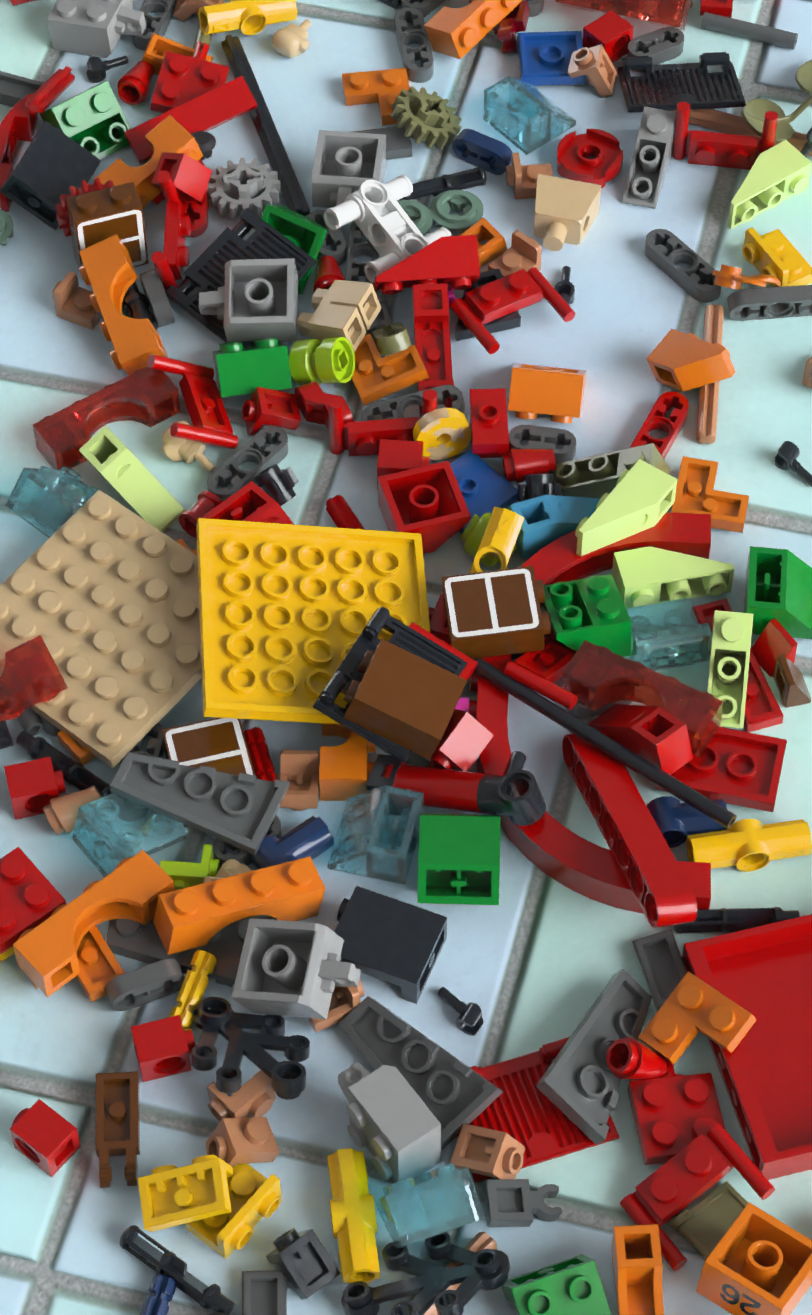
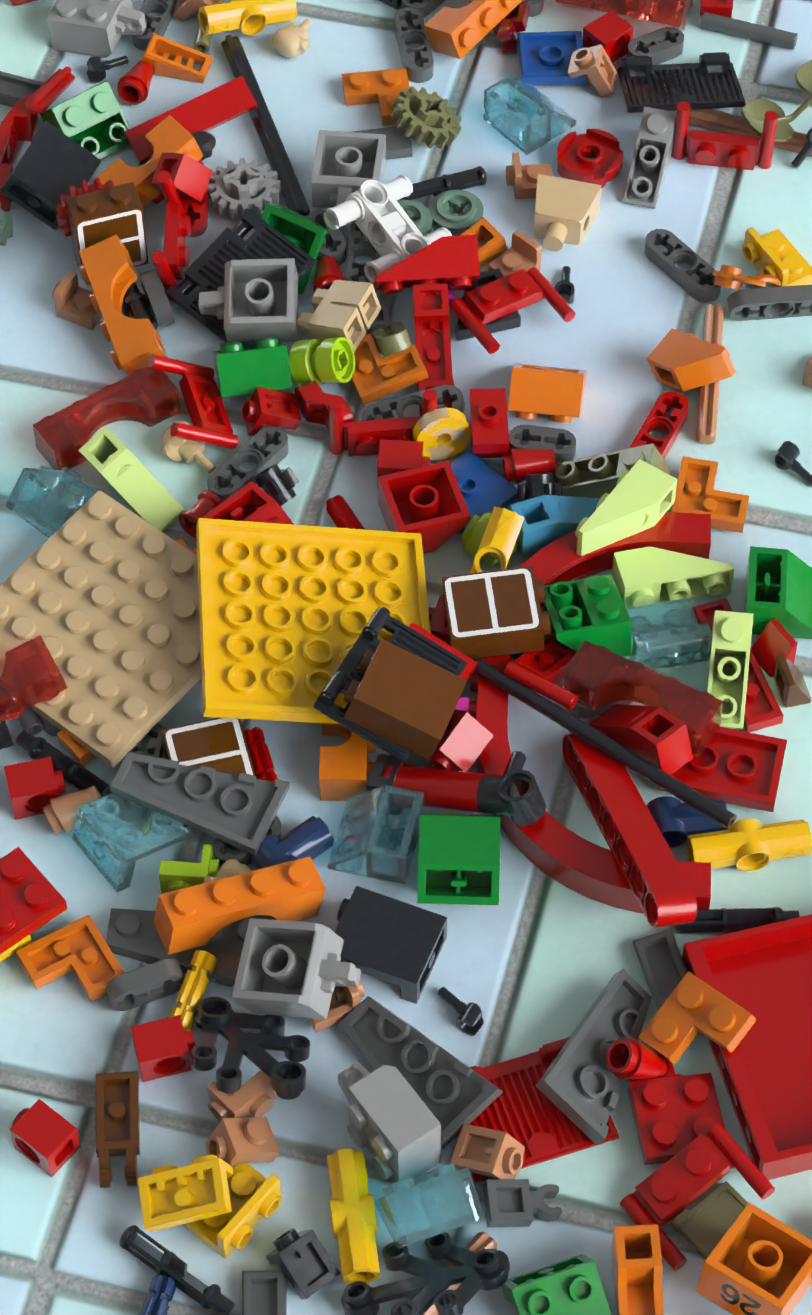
(129, 892): orange arch -> none
(186, 78): red plate -> none
(302, 772): nougat bracket -> none
(482, 151): dark blue beam -> none
(772, 179): yellowish green slope -> none

